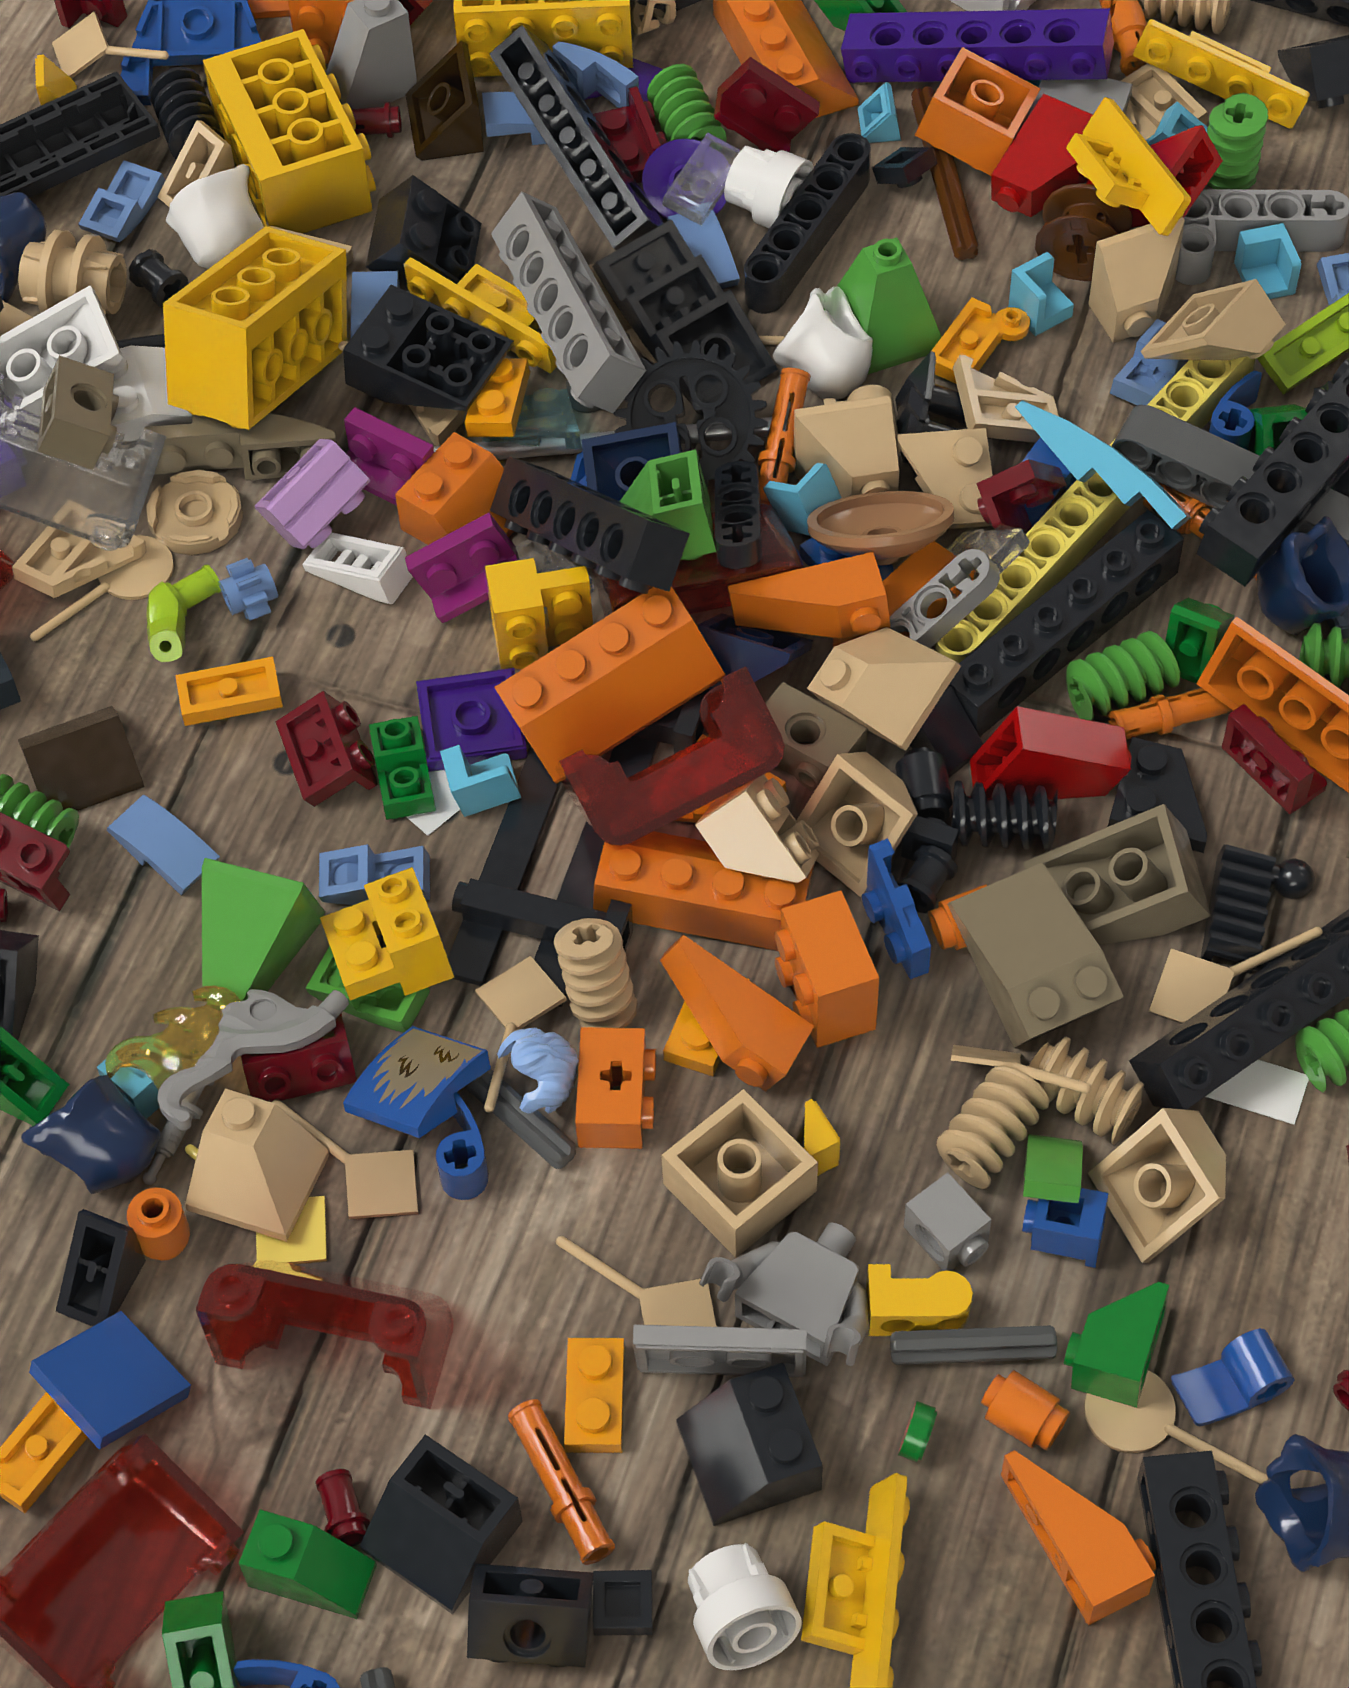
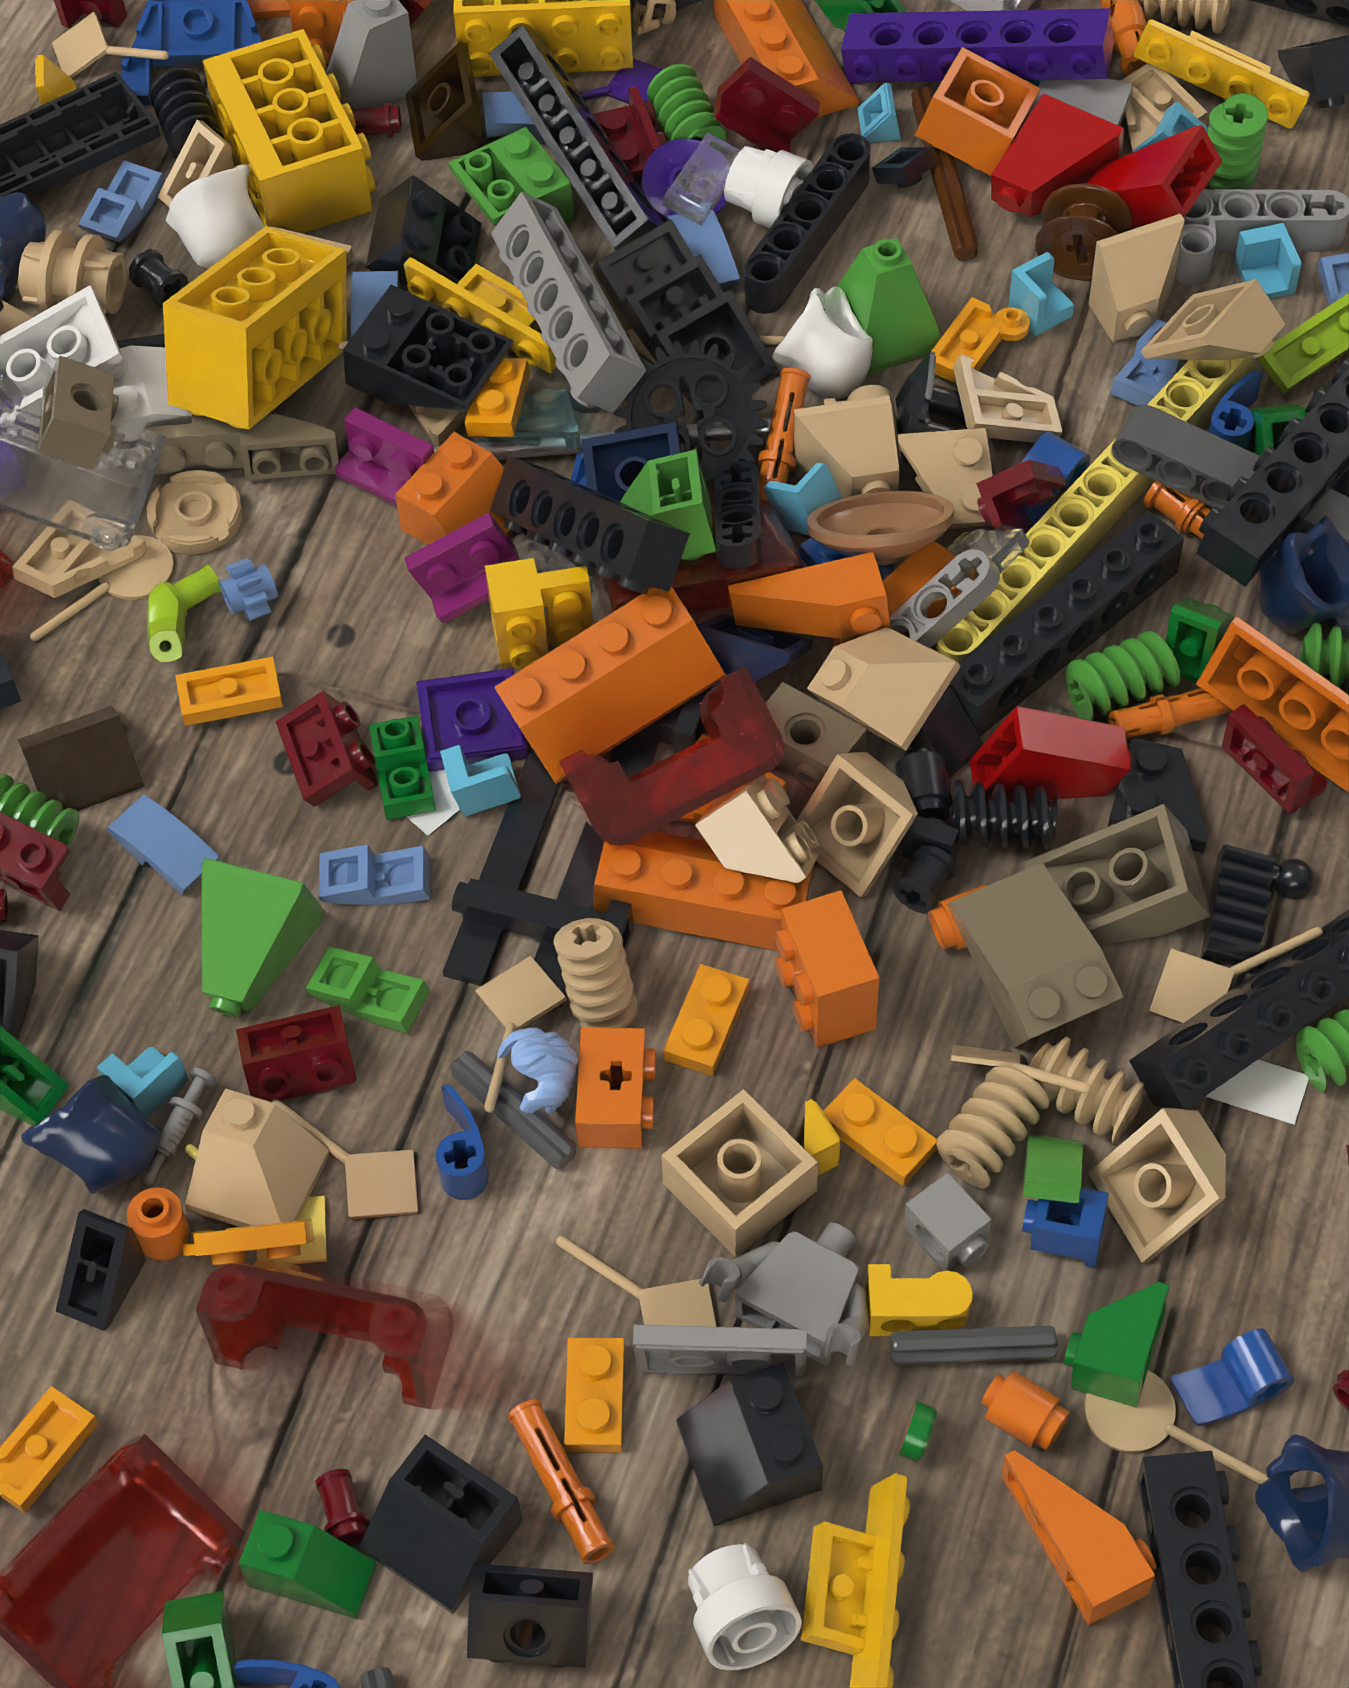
(110, 1379): blue tile -> none
(208, 1038): piece -> none
(229, 1245): none -> light orange hinge
(313, 495): lavender brick -> none
(381, 583): white slope -> none
(412, 941): yellow brick -> none
(415, 1081): slope -> none
(512, 165): none -> bright green slope
(594, 72): medium blue slope -> none
(622, 1602): black plate -> none
(739, 1018): orange slope -> none
(880, 1132): none -> light orange plate
(896, 913): blue wing -> none
(1087, 454): medium azure slope -> none
(1127, 168): yellow bracket -> none

